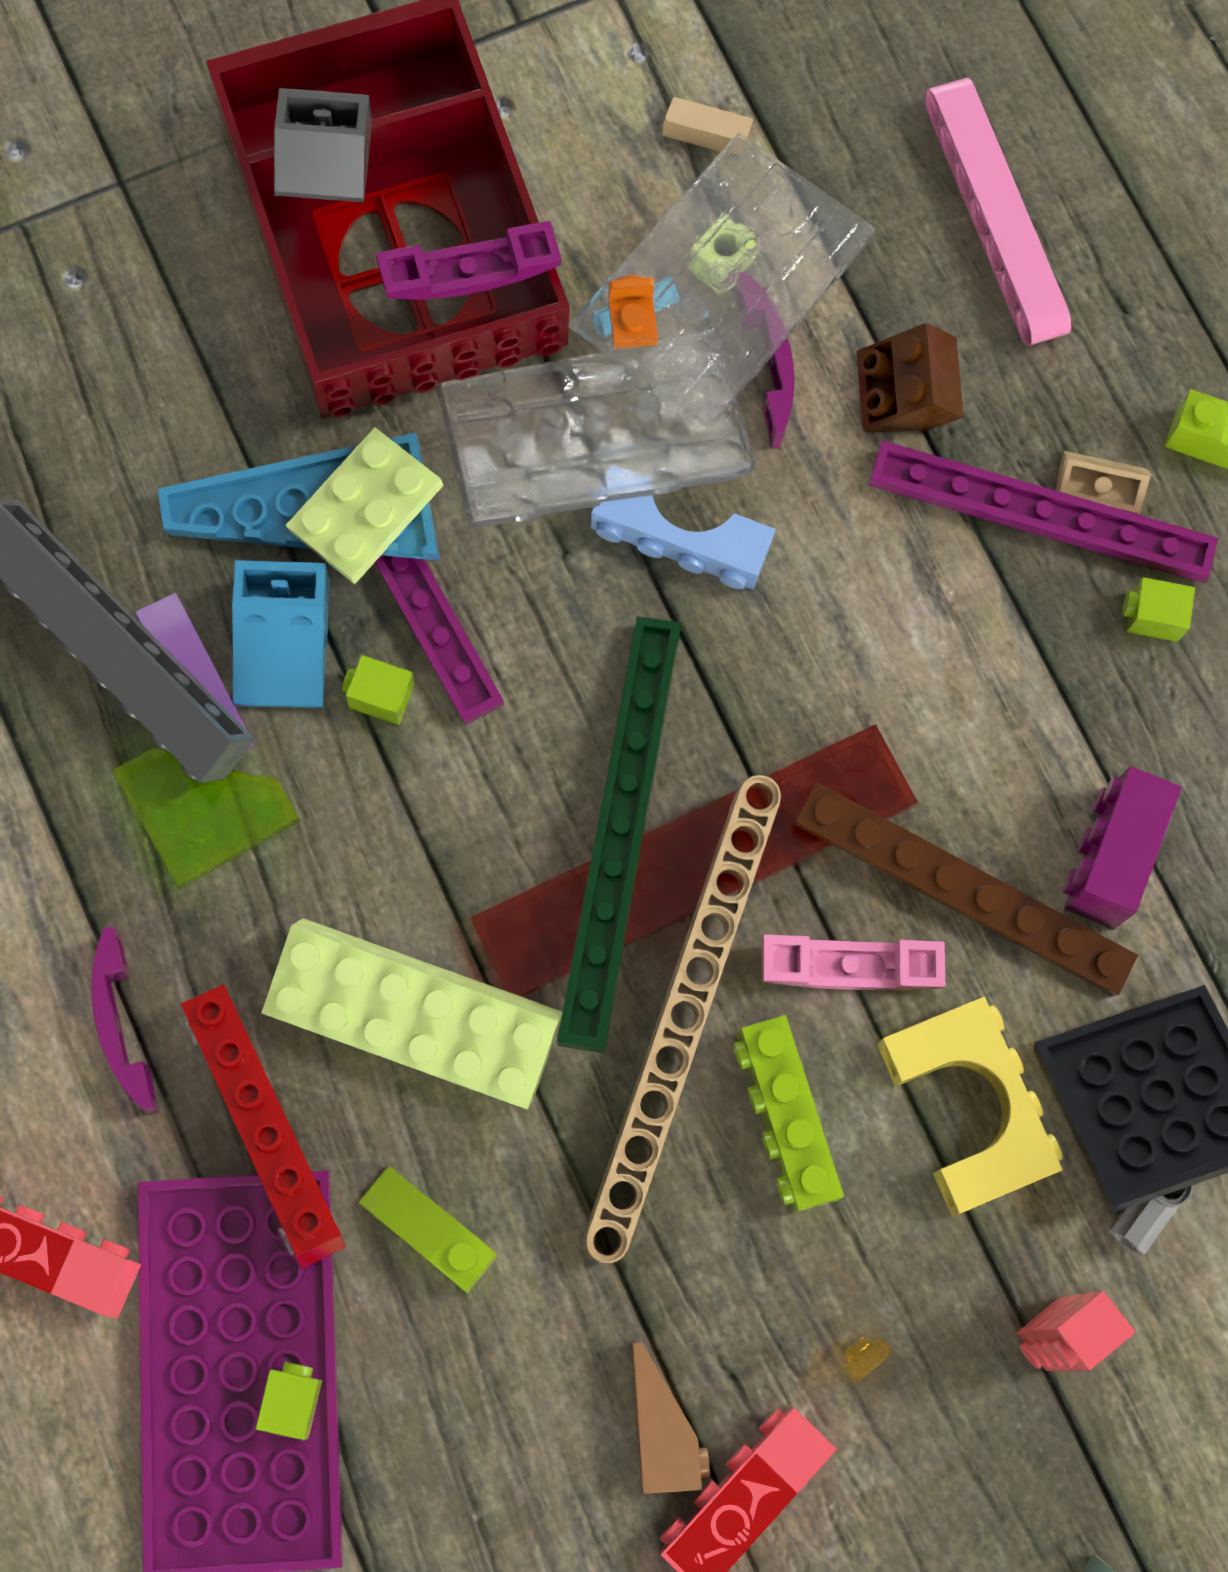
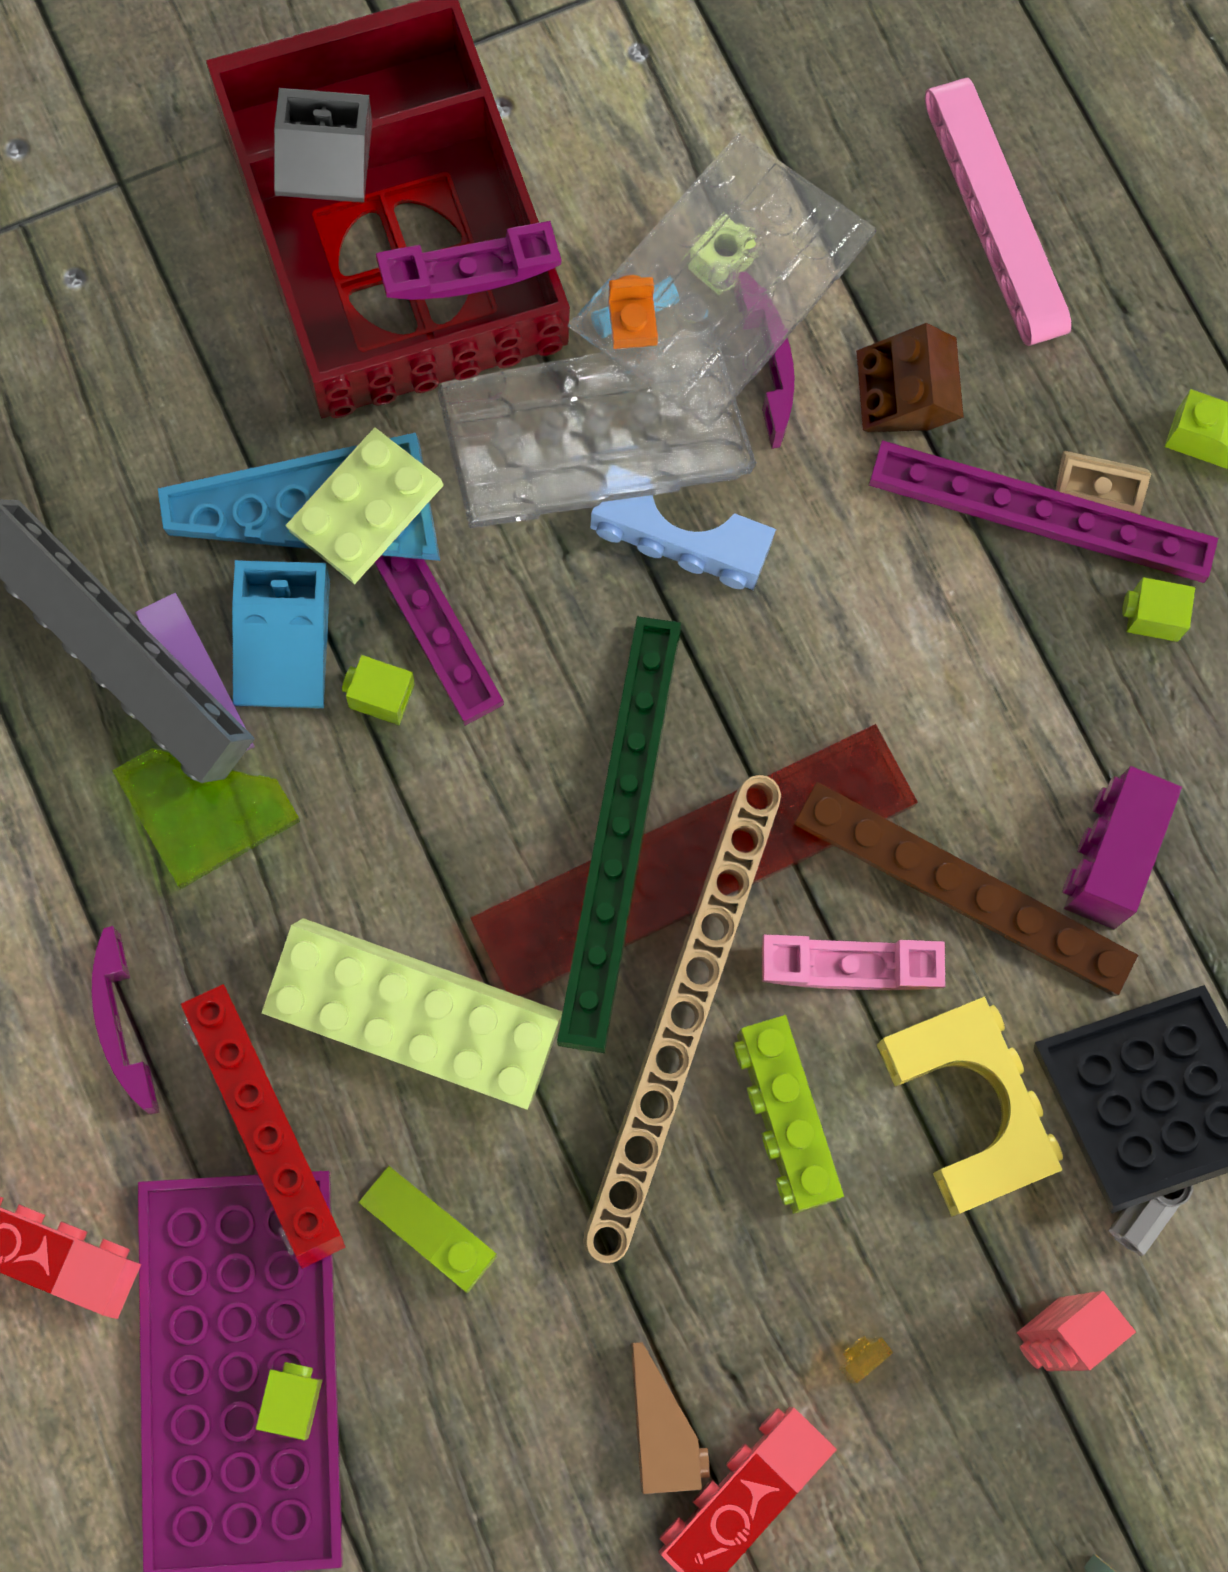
(703, 124): tan slope -> none

